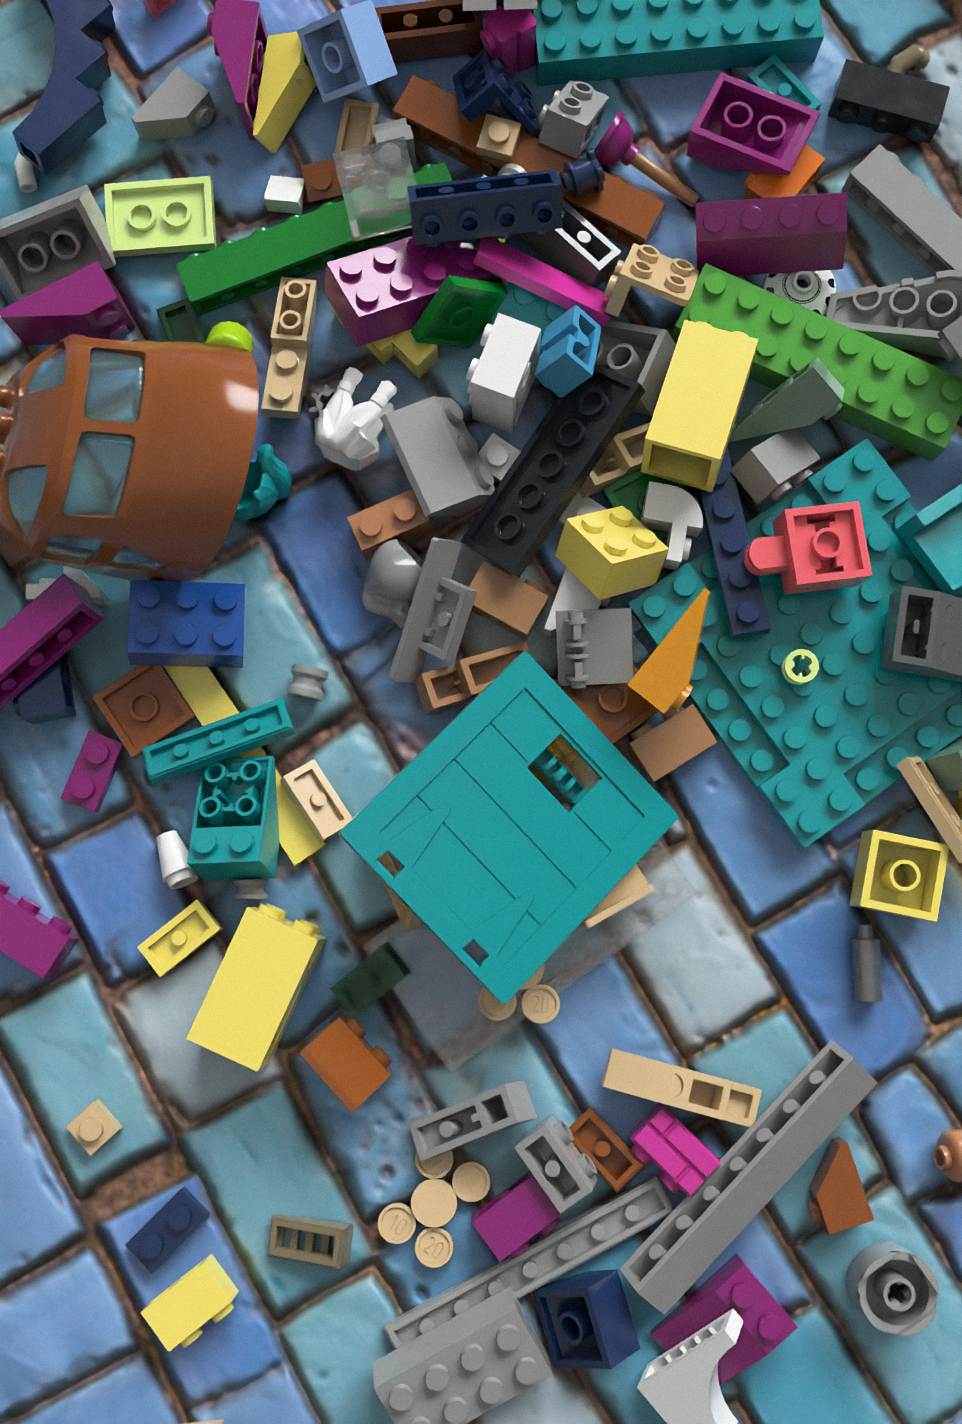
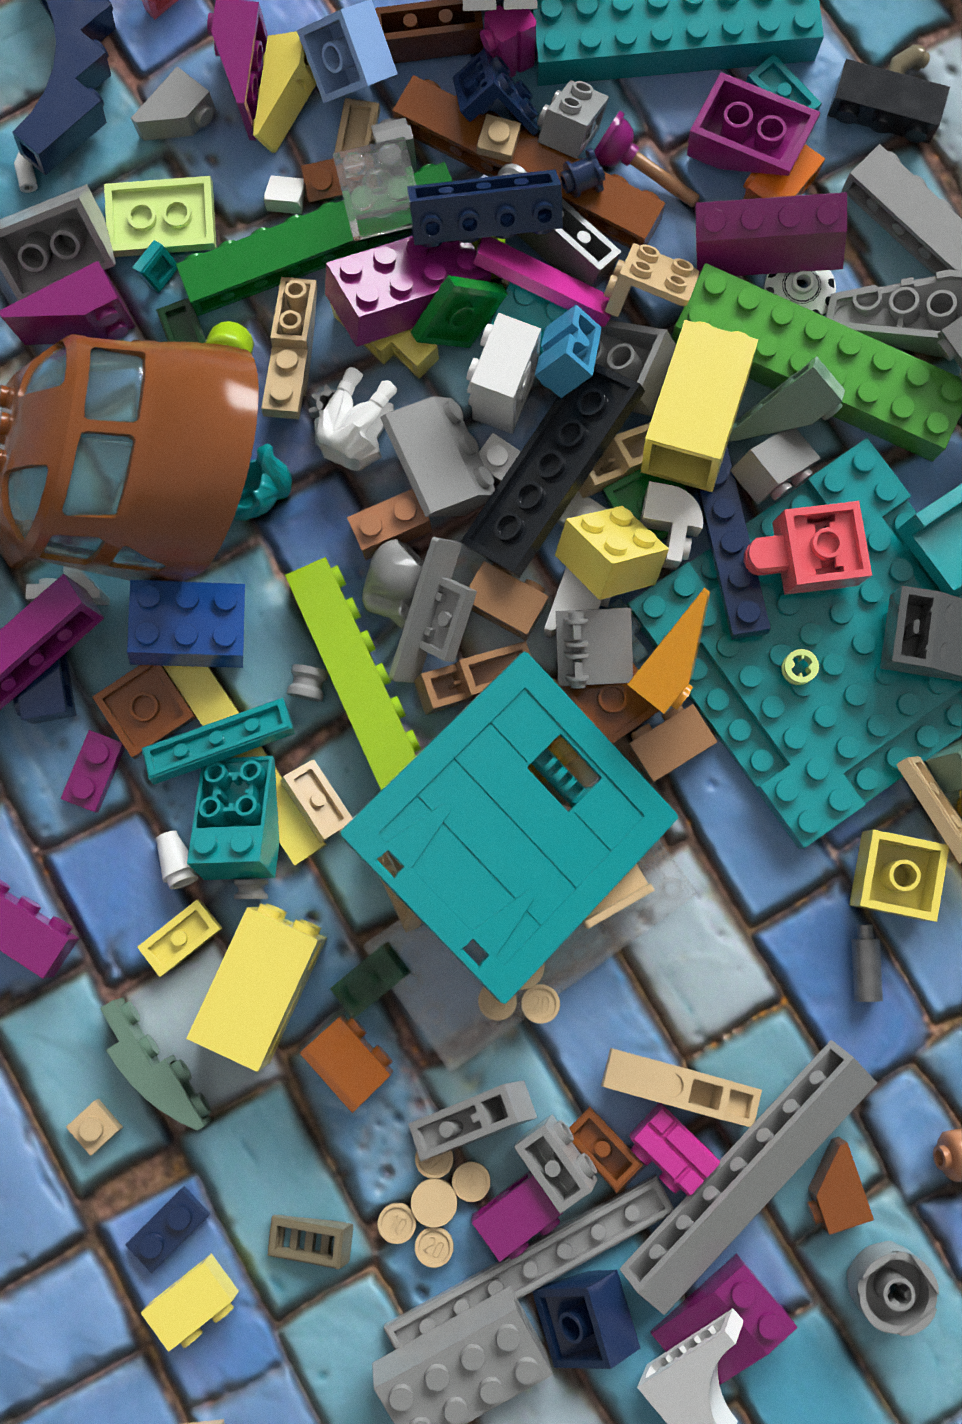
(155, 266): none -> teal tile
(160, 1083): none -> sand green slope
(352, 669): none -> lime brick

